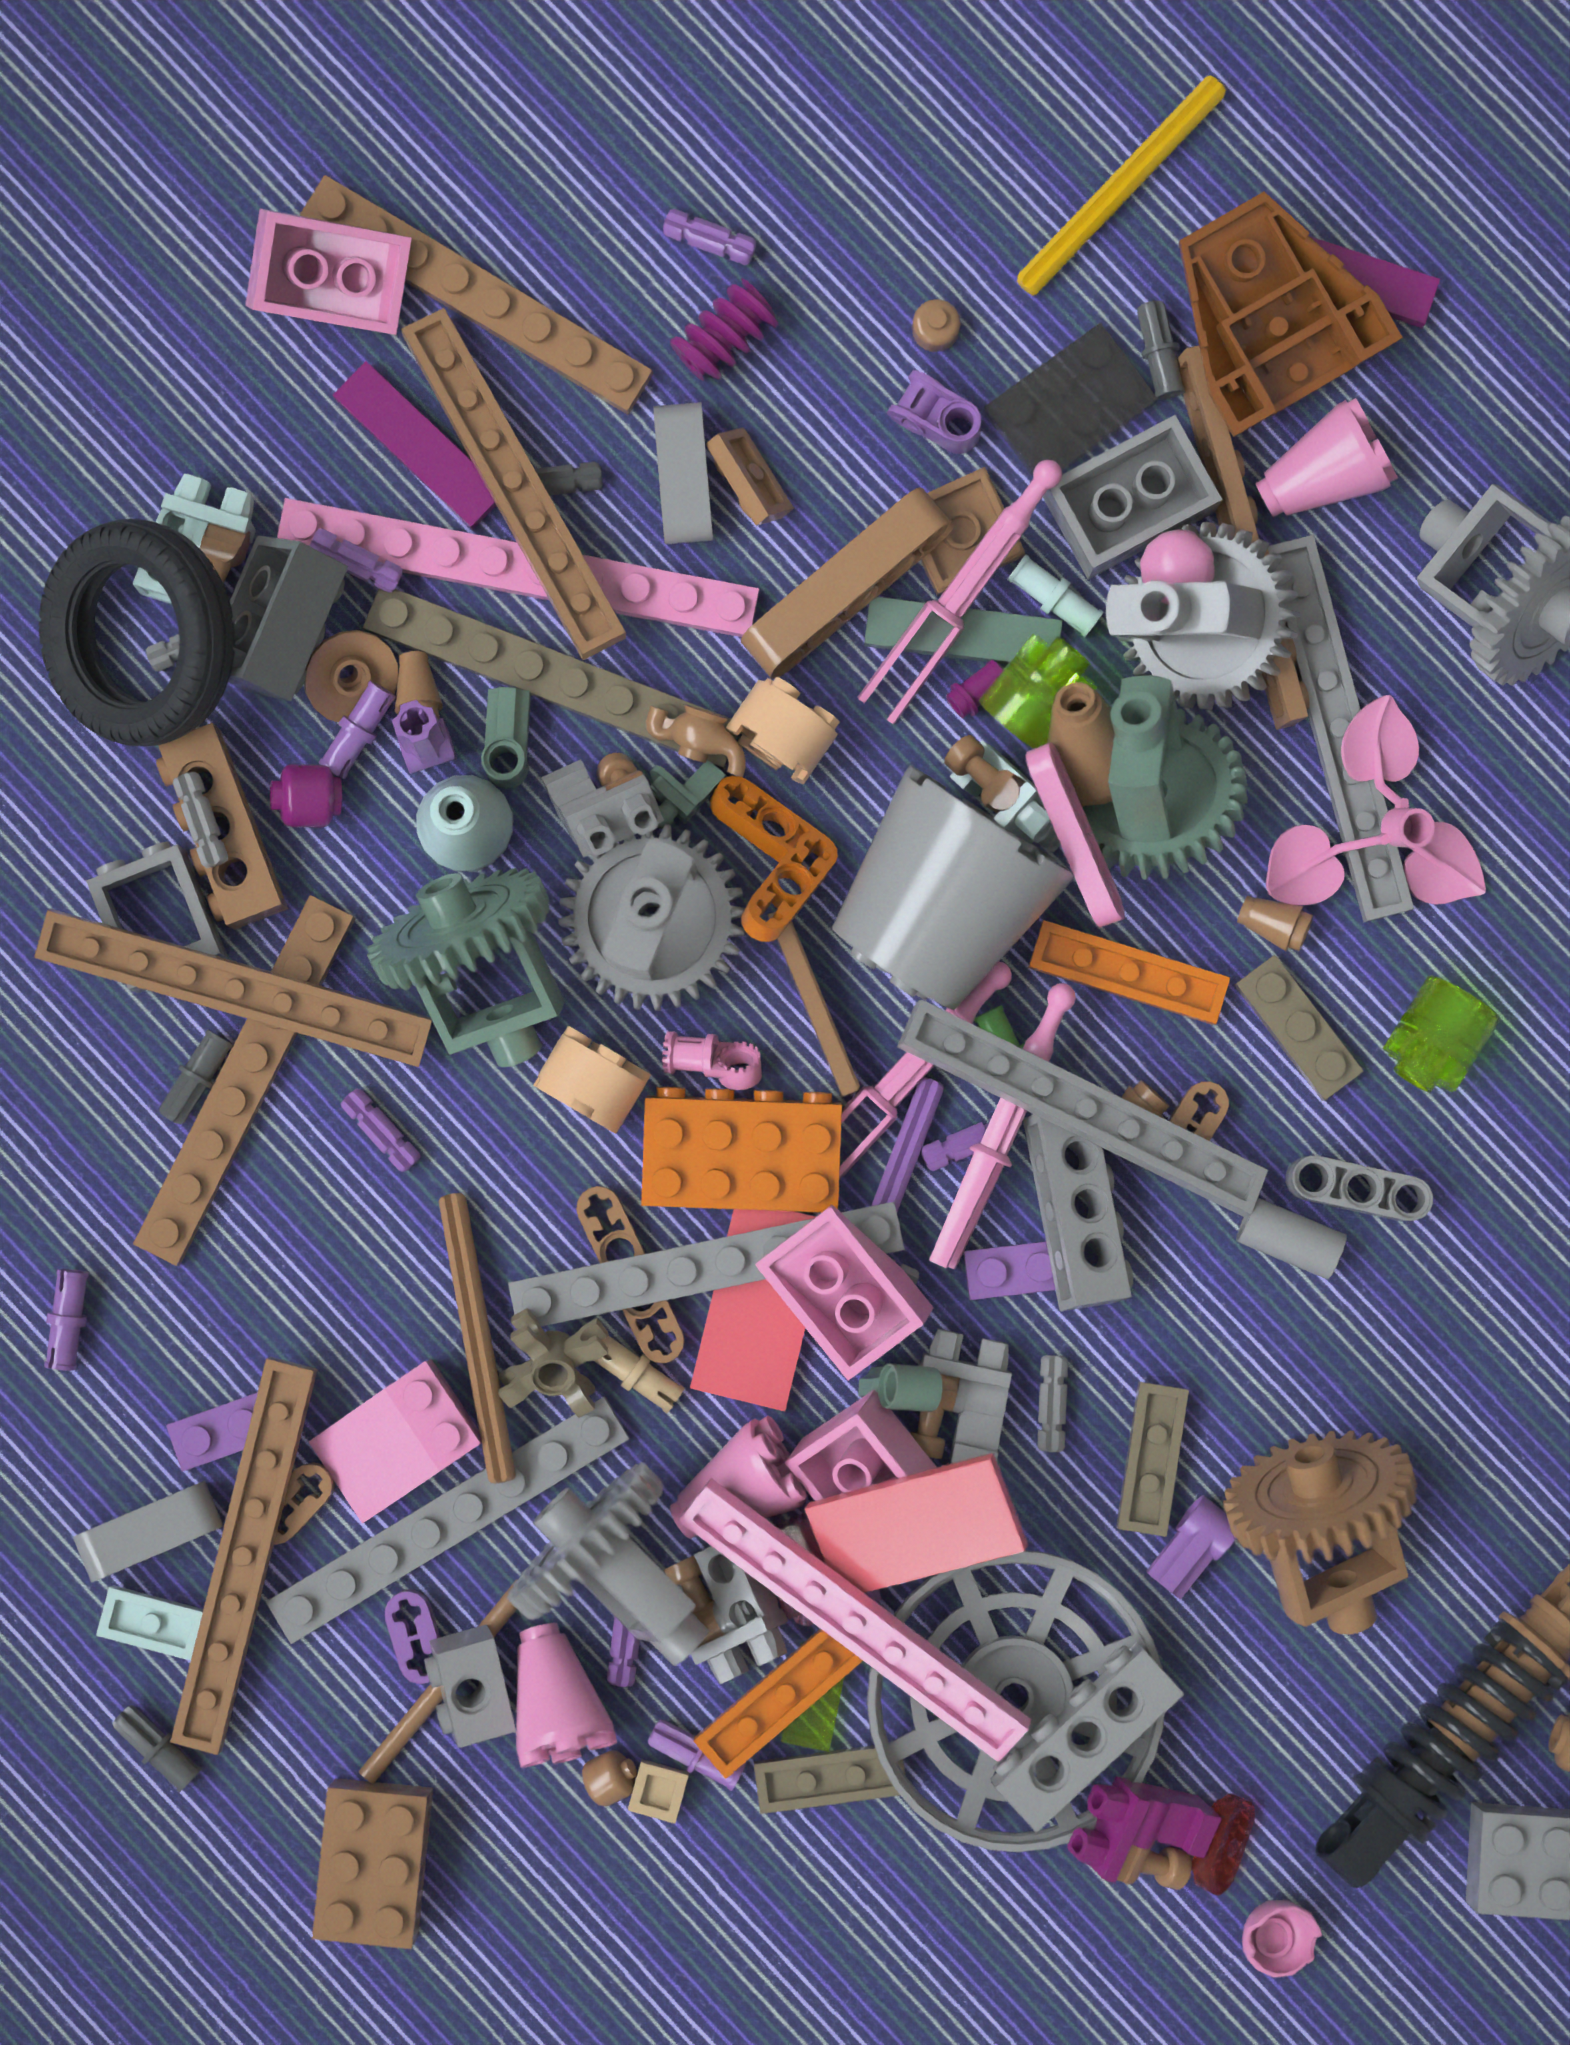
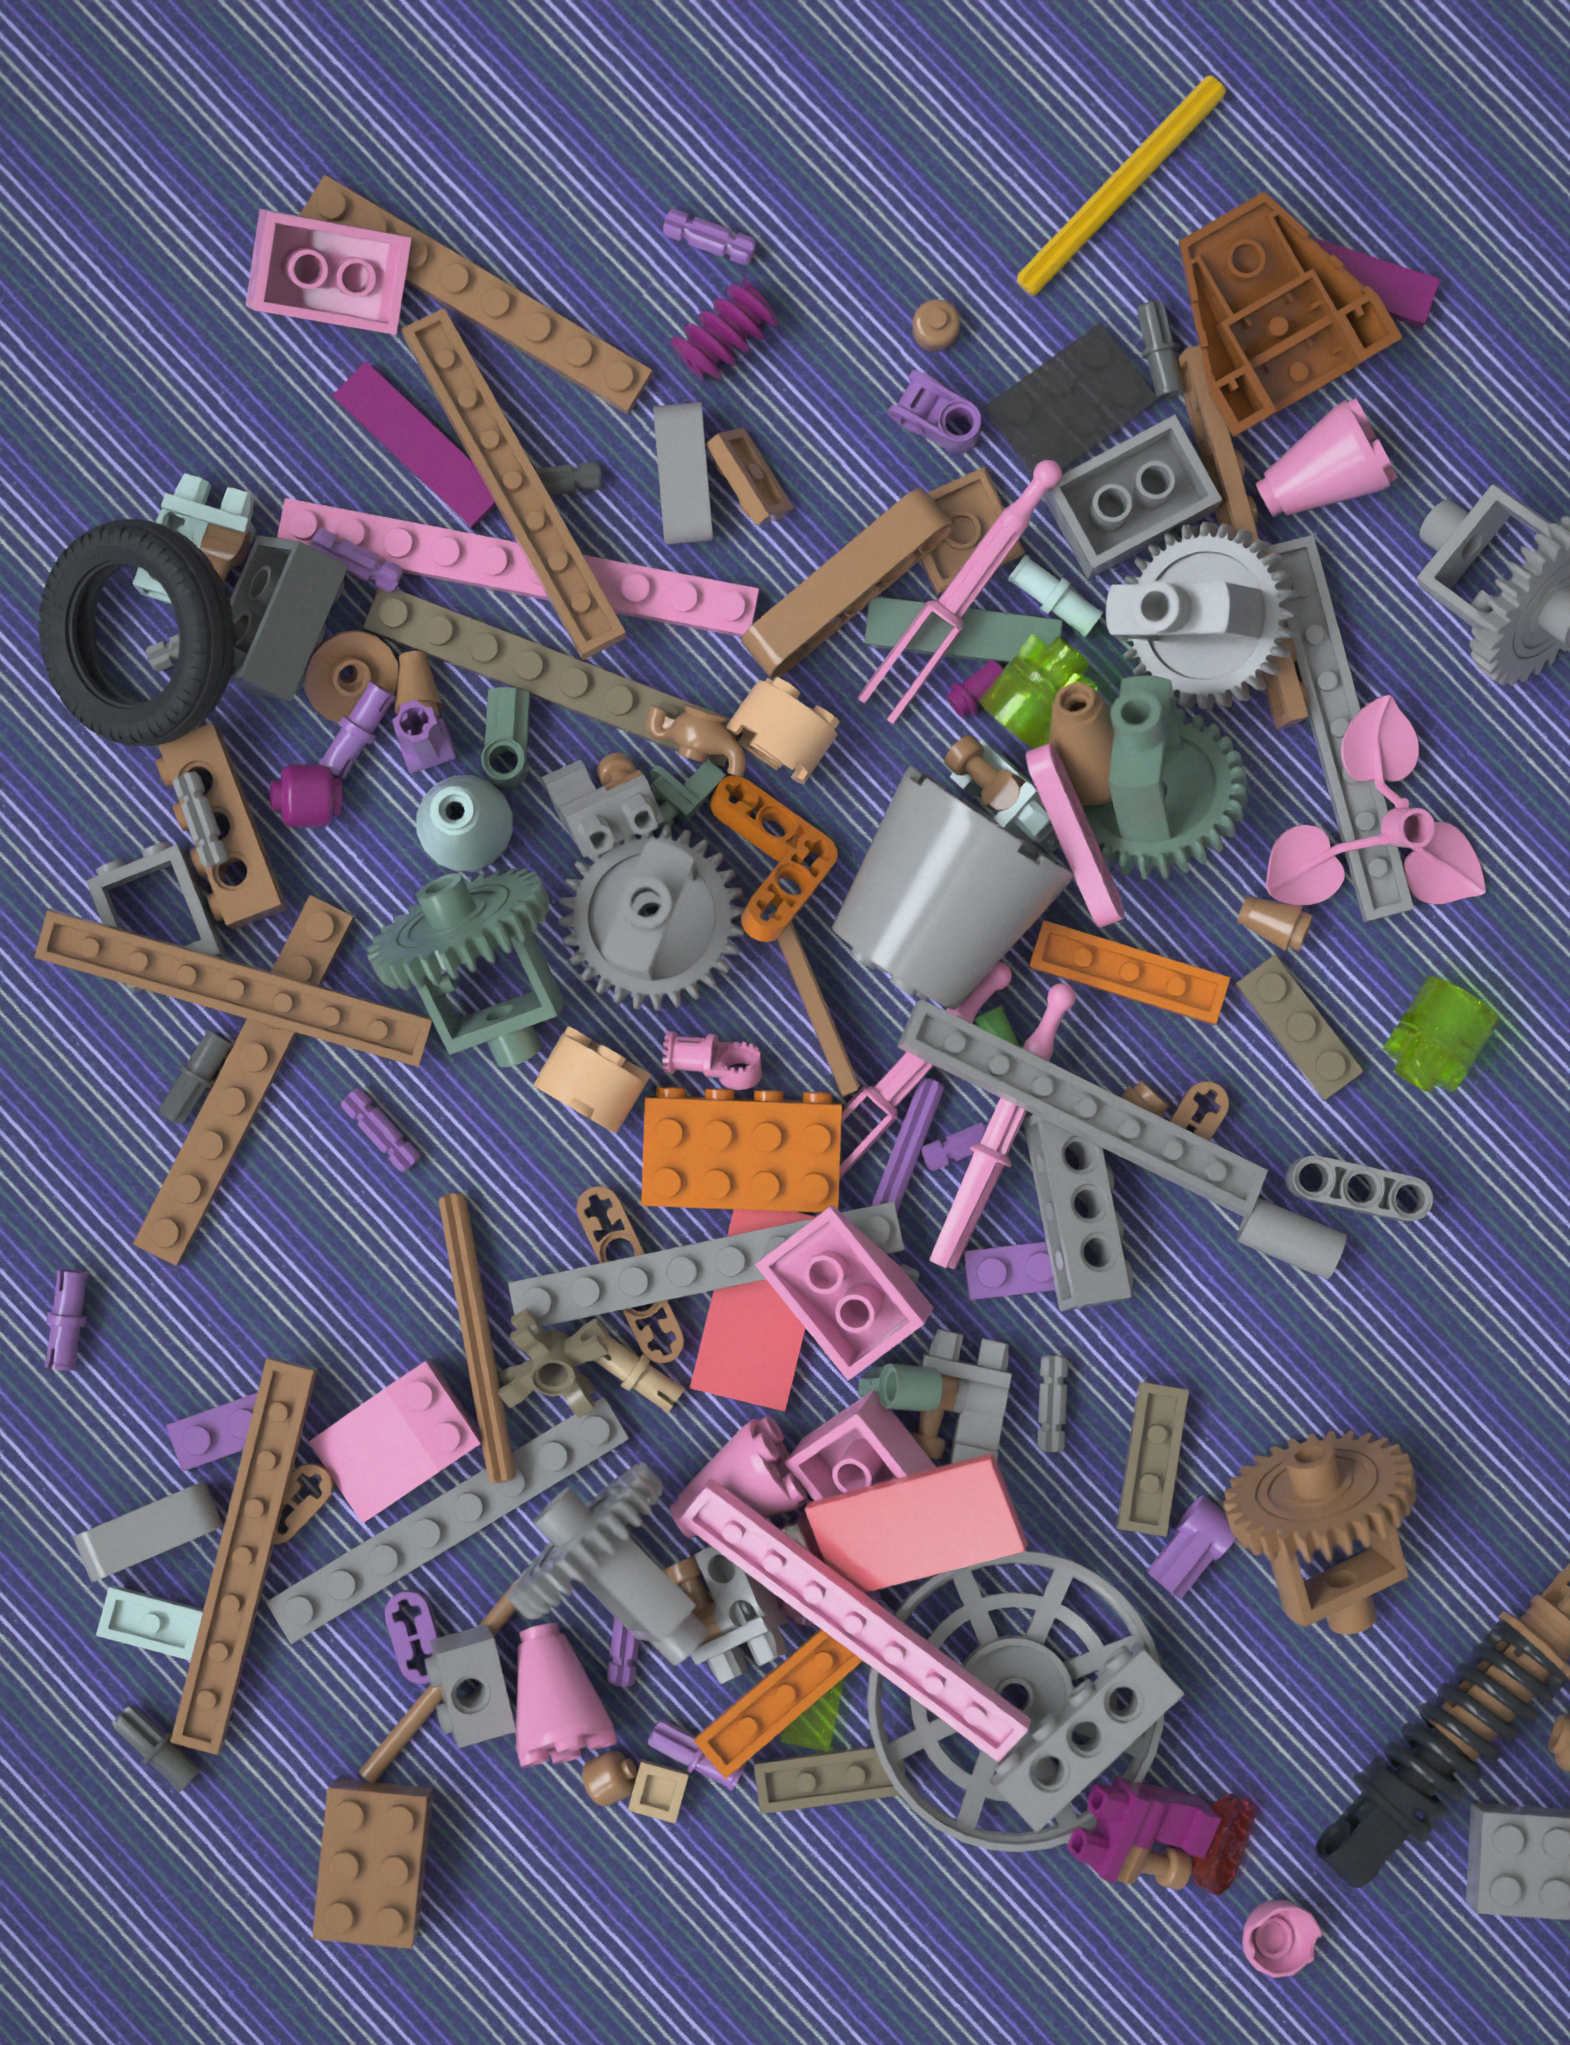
(1177, 558): bright pink hair -> none

